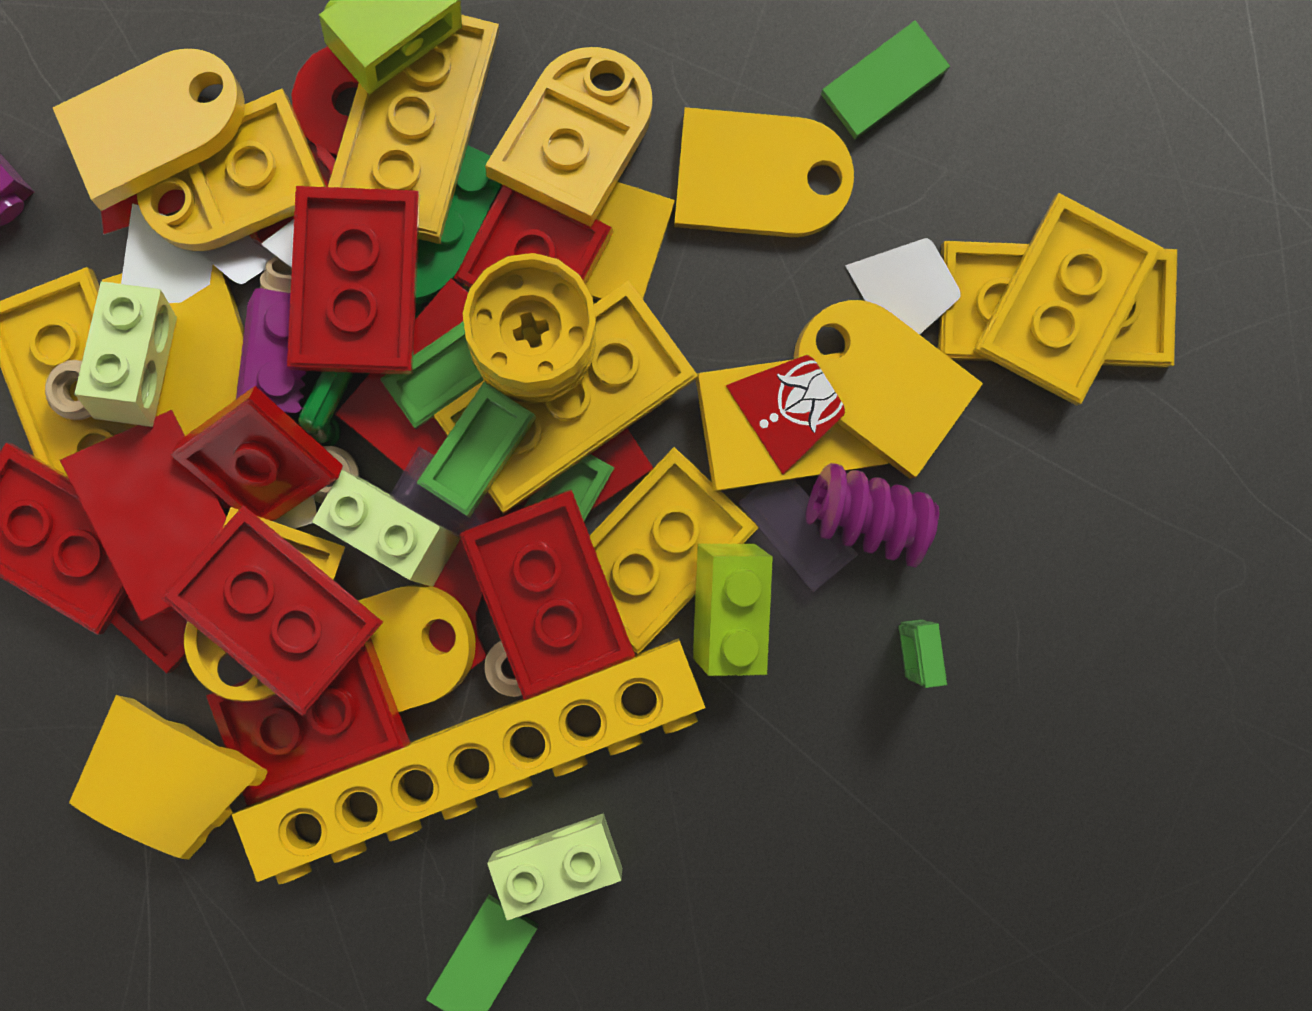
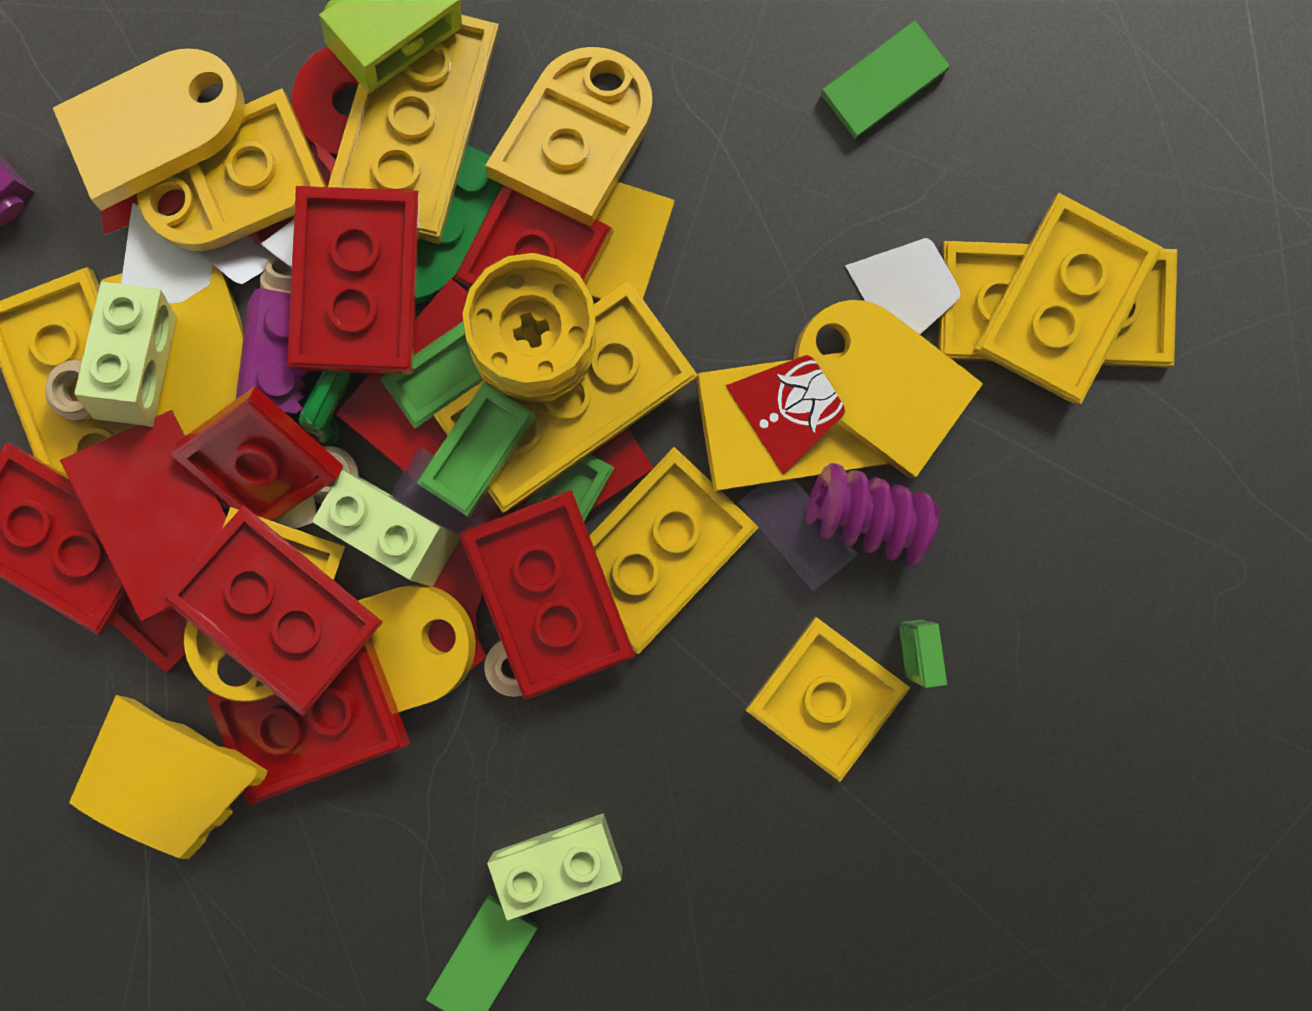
(269, 825): yellow brick -> none
(732, 609): lime brick -> none
(753, 171): yellow tile -> none
(827, 698): none -> yellow tile

